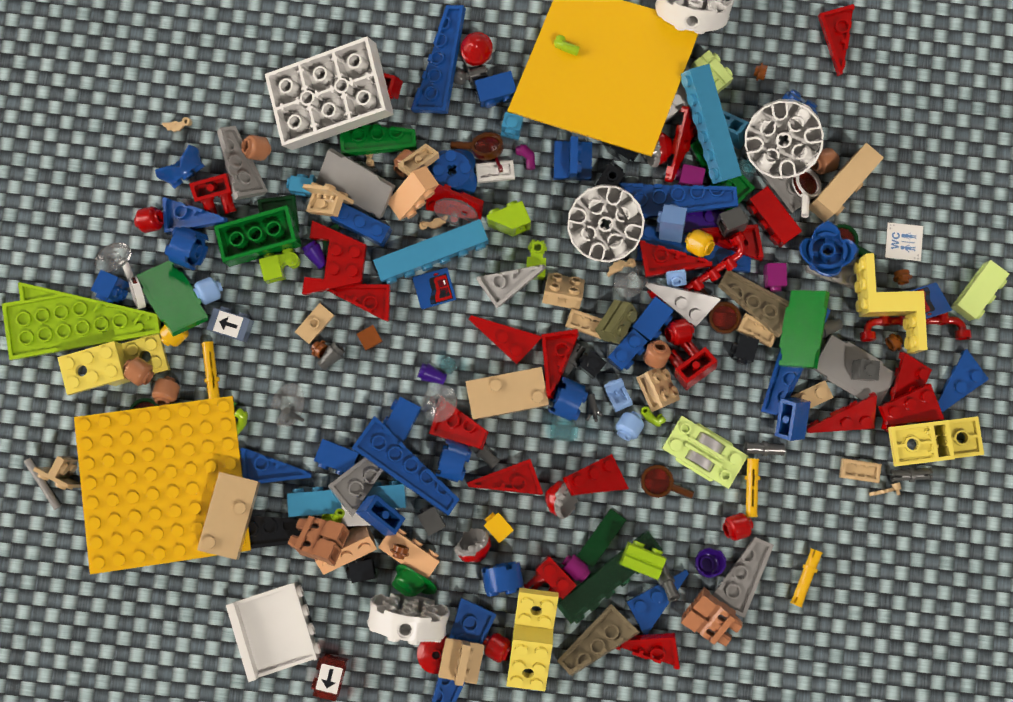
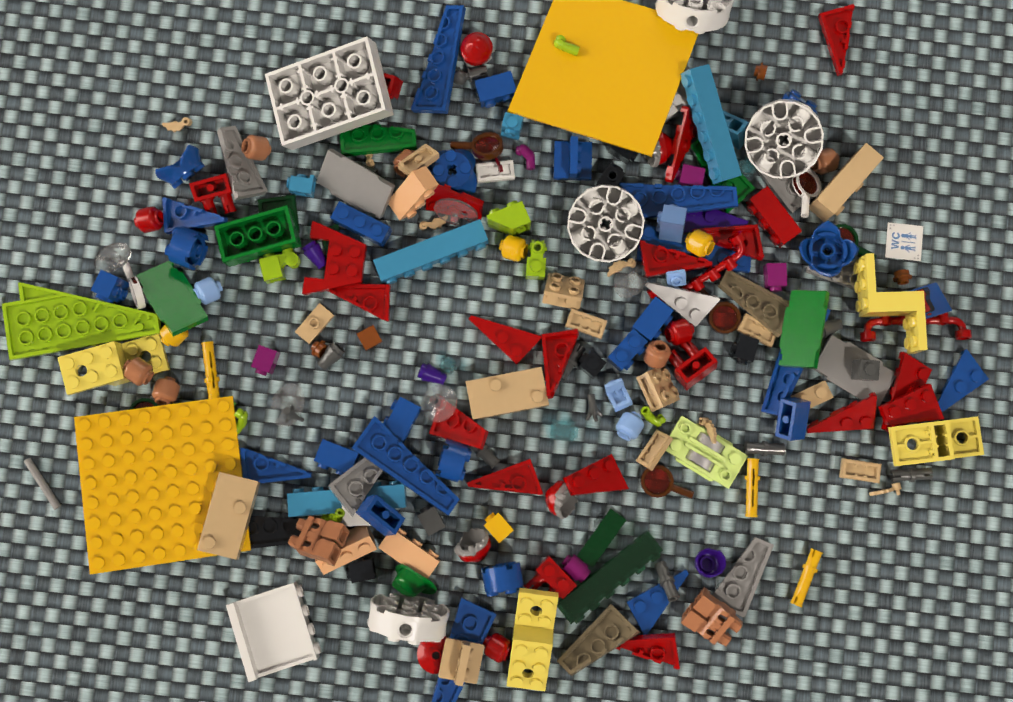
(60, 472): tan bracket -> none
(230, 324): brick -> none
(265, 360): none -> magenta brick
(326, 199): tan bracket -> none
(330, 677): brick -> none
(400, 551): dark orange plate -> none
(434, 288): sticker -> none
(506, 284): light grey wing -> none
(513, 248): none -> yellow head
(568, 399): blue brick -> none
(616, 321): olive brick -> none
(643, 560): lime brick -> none
(654, 450): none -> tan plate
(711, 430): none -> tan piece
(721, 75): yellowish green brick -> none
(732, 221): dark grey brick -> none
(737, 526): red head -> none
(894, 342): dark orange plate -> none
(980, 291): yellowish green brick -> none

